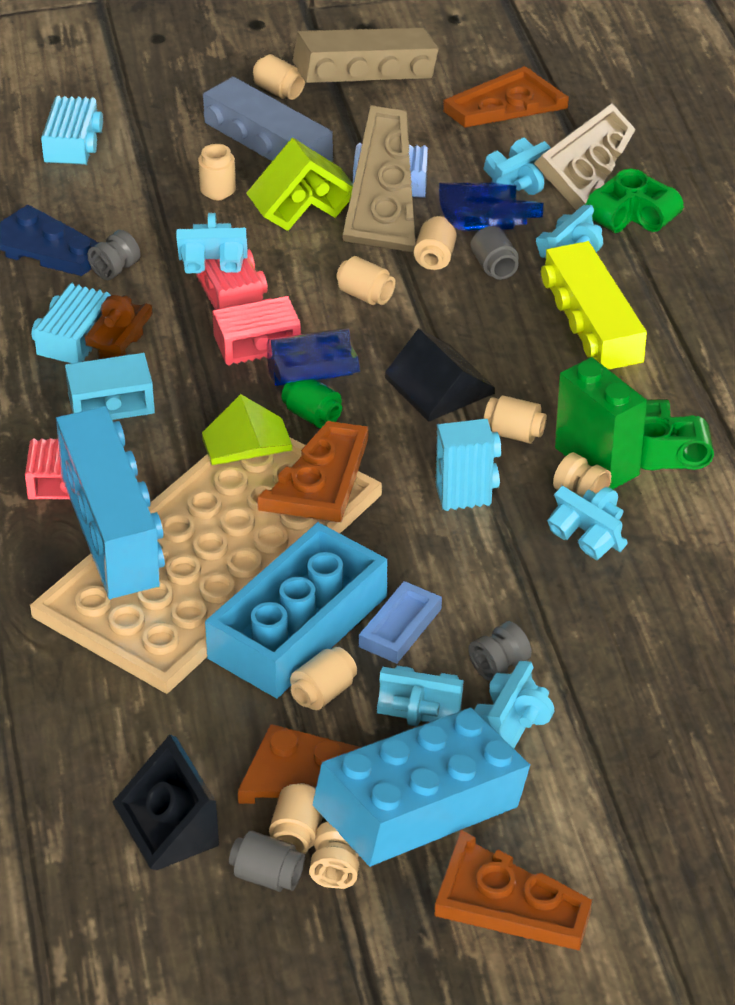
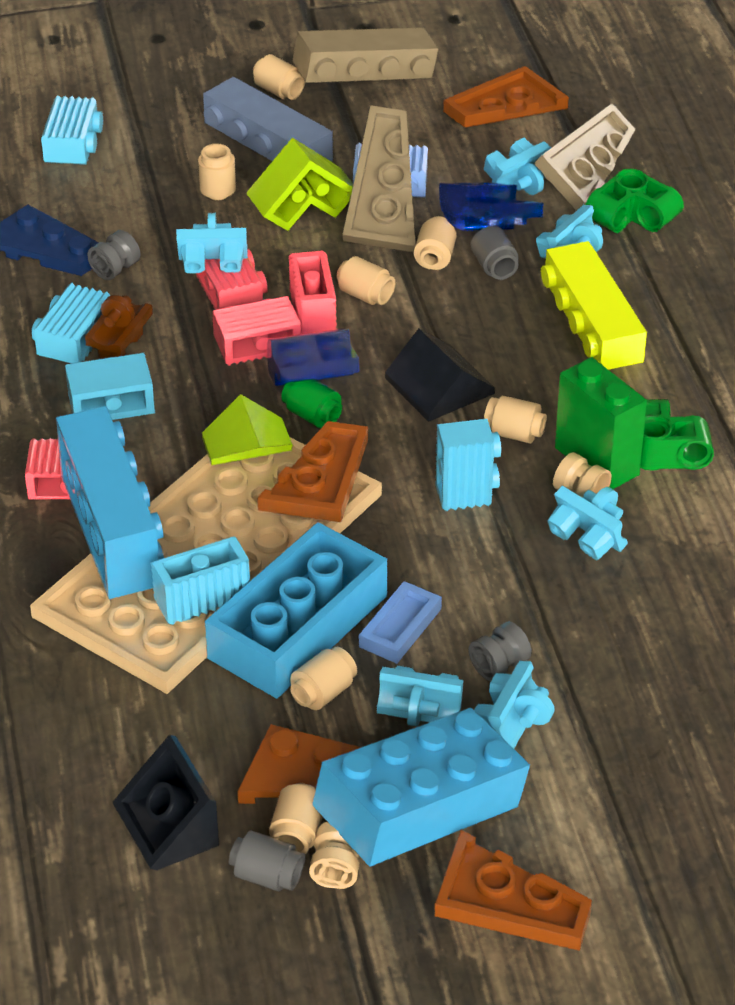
(199, 579): none -> medium azure brick
(312, 291): none -> coral brick

